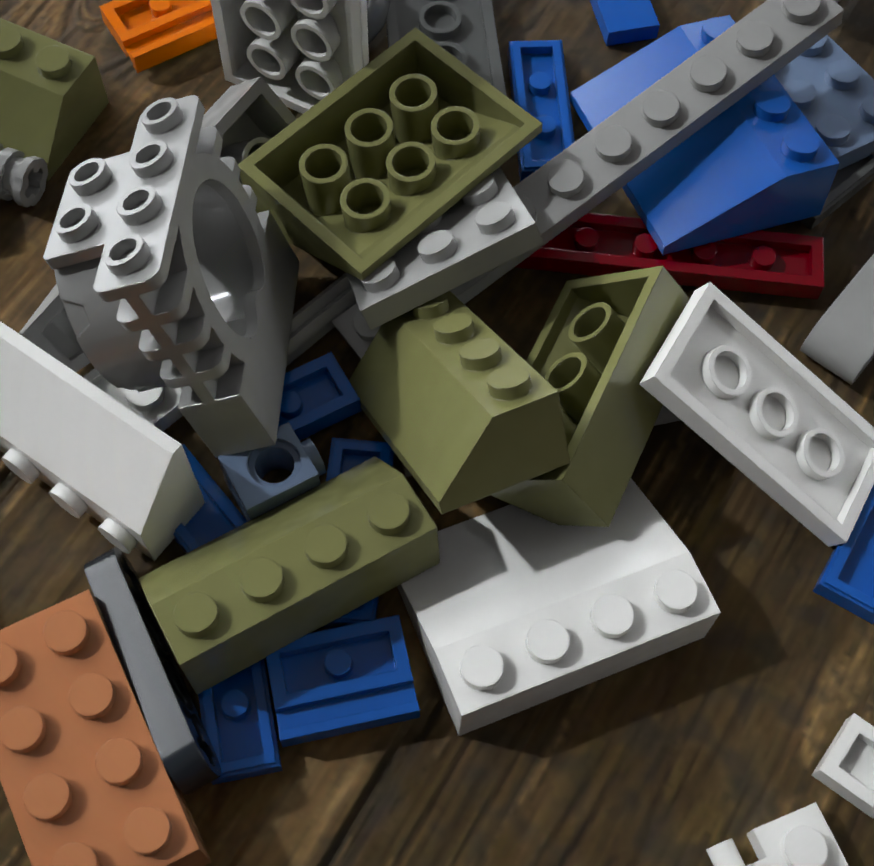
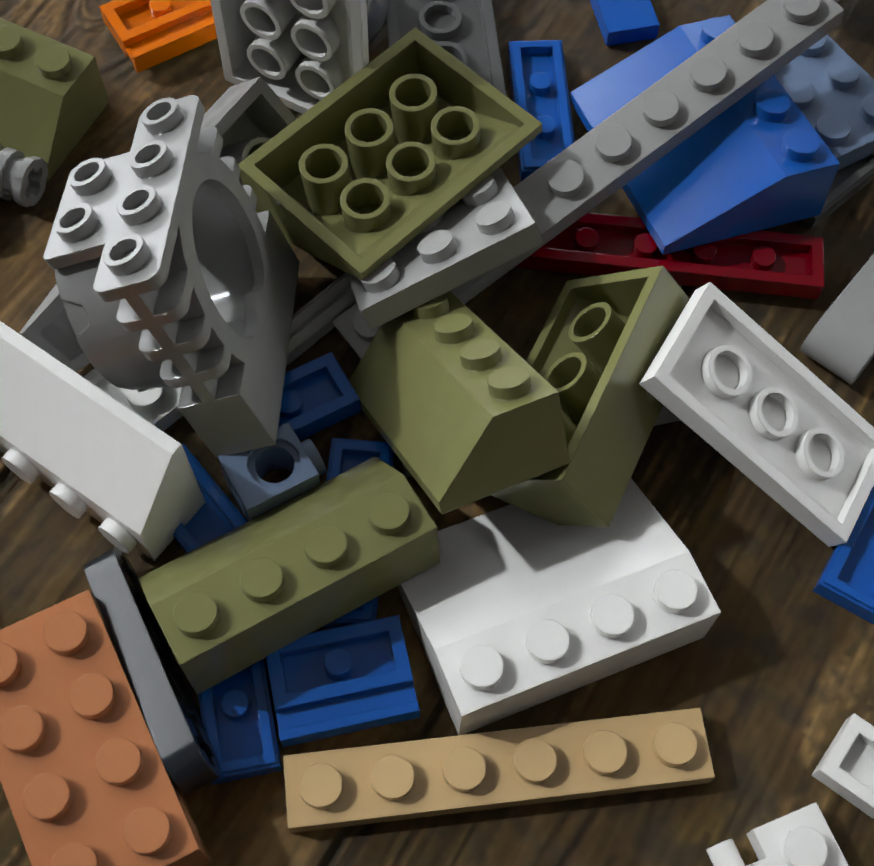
(496, 769): none -> tan plate

